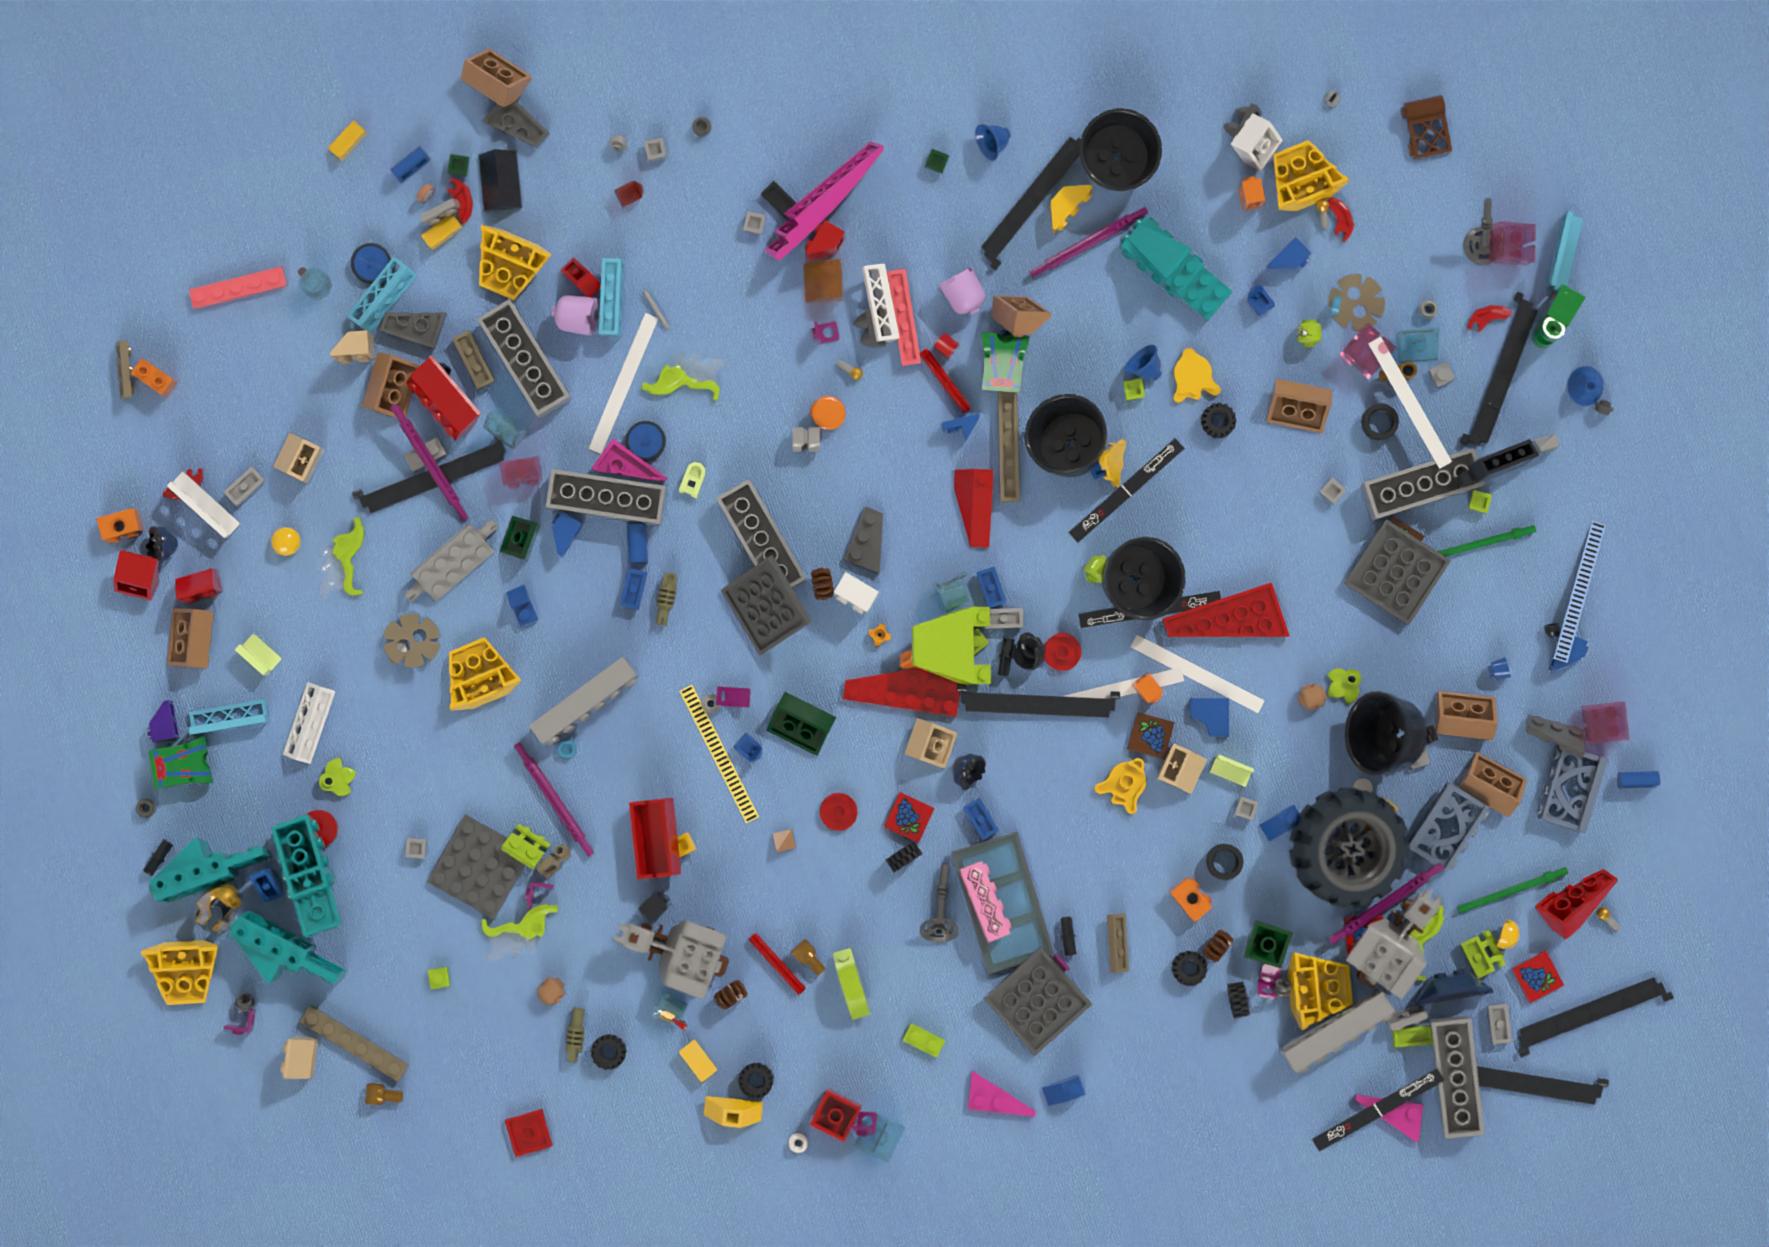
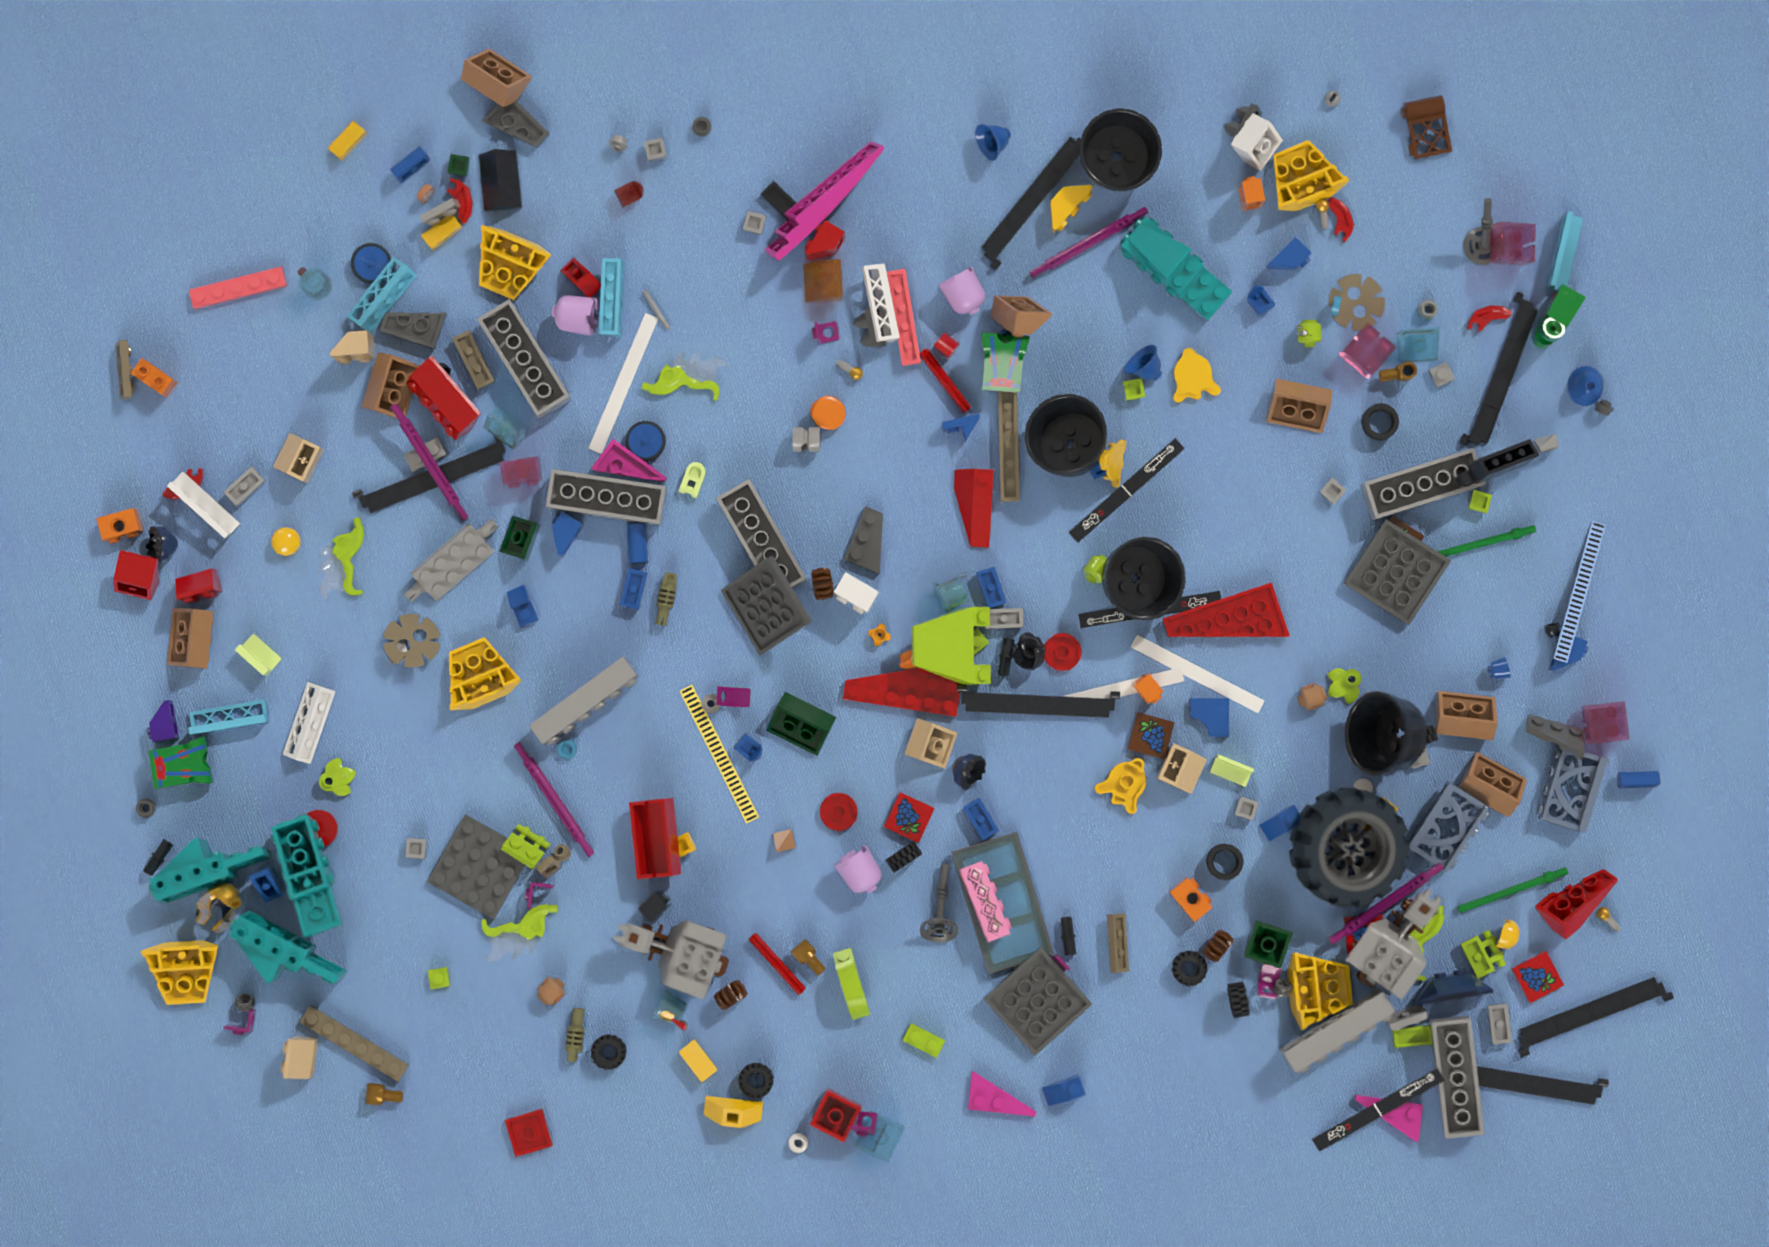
(859, 870): none -> lavender cylinder
(937, 161): dark green plate -> none
(1228, 414): black tyre -> none
(1411, 405): white sticker -> none

